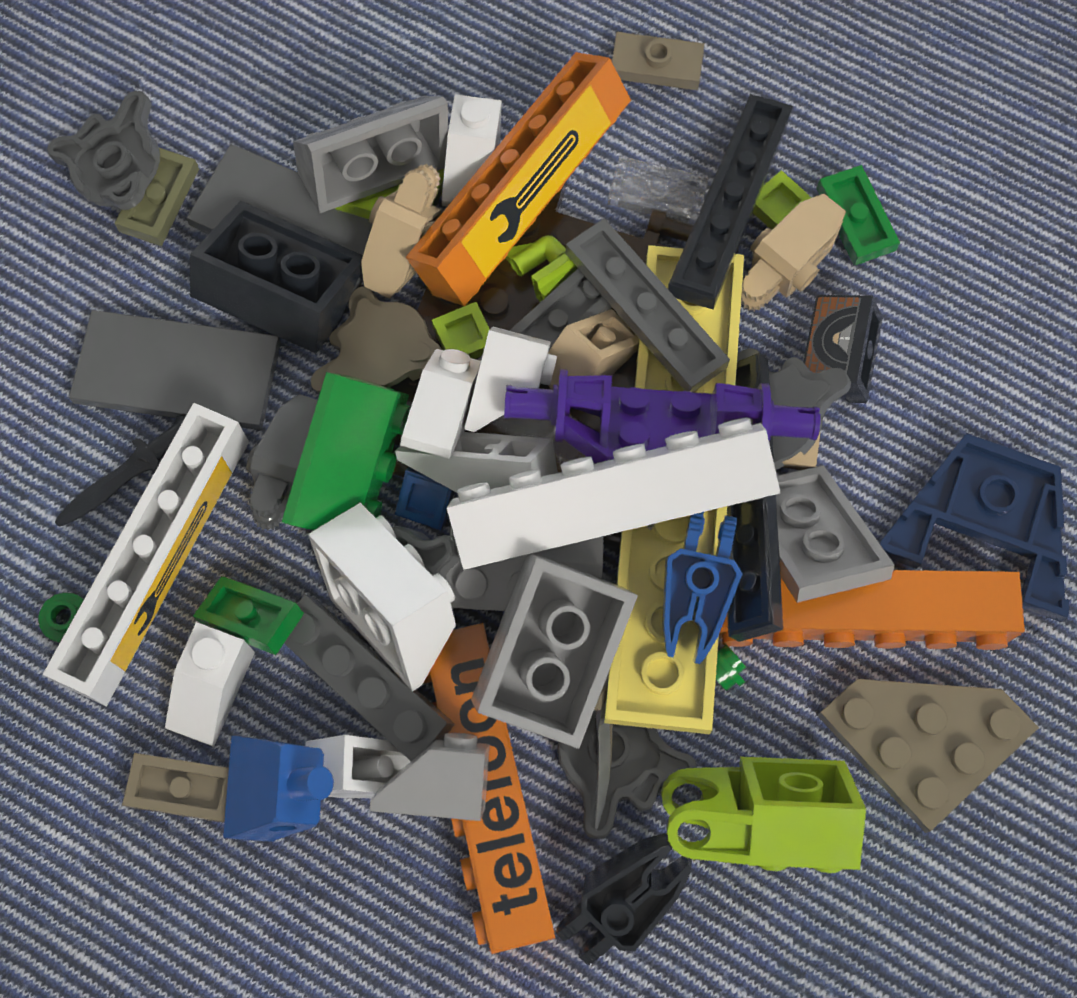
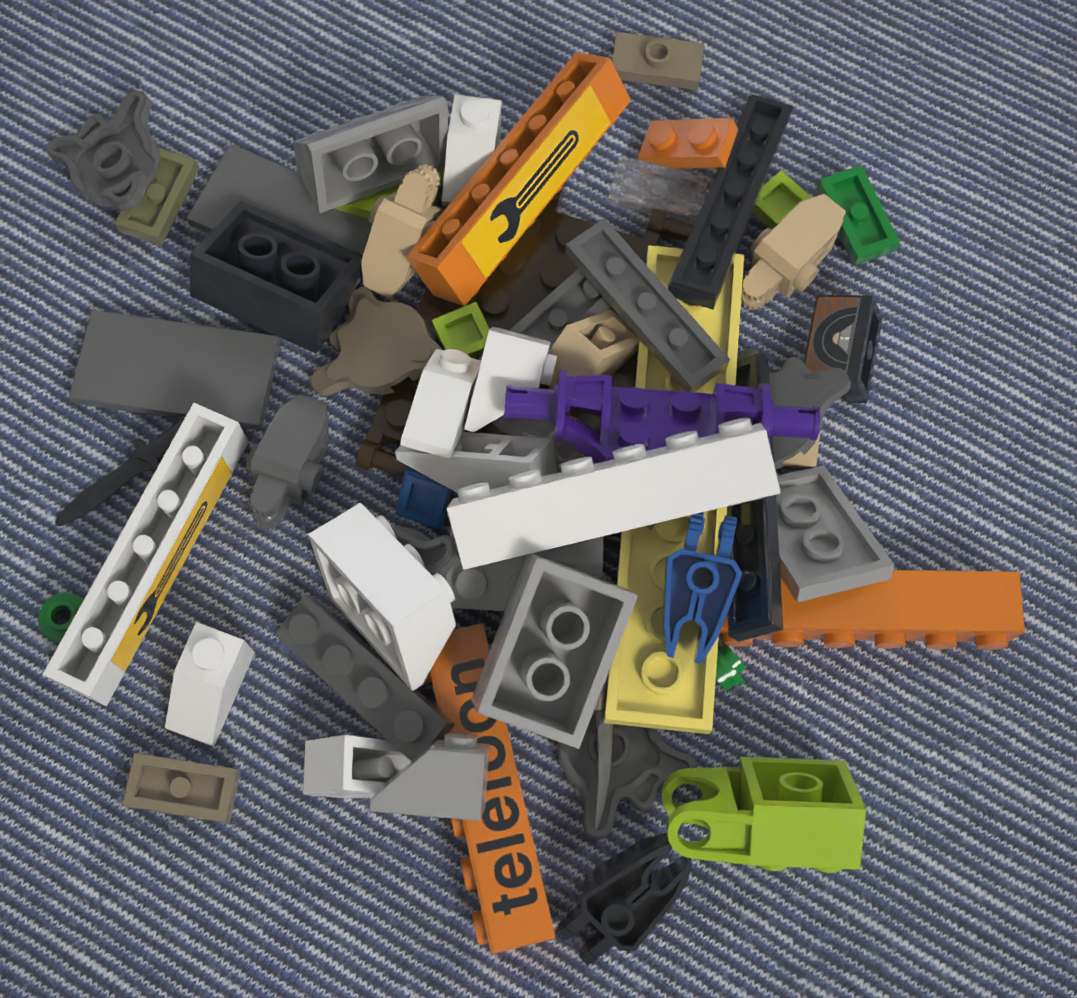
(249, 614): green plate -> none
(273, 789): blue torso -> none
(346, 451): green slope -> none
(528, 256): lime piece -> none
(689, 143): none -> orange plate
(927, 739): dark tan plate -> none
(998, 500): dark blue wing -> none

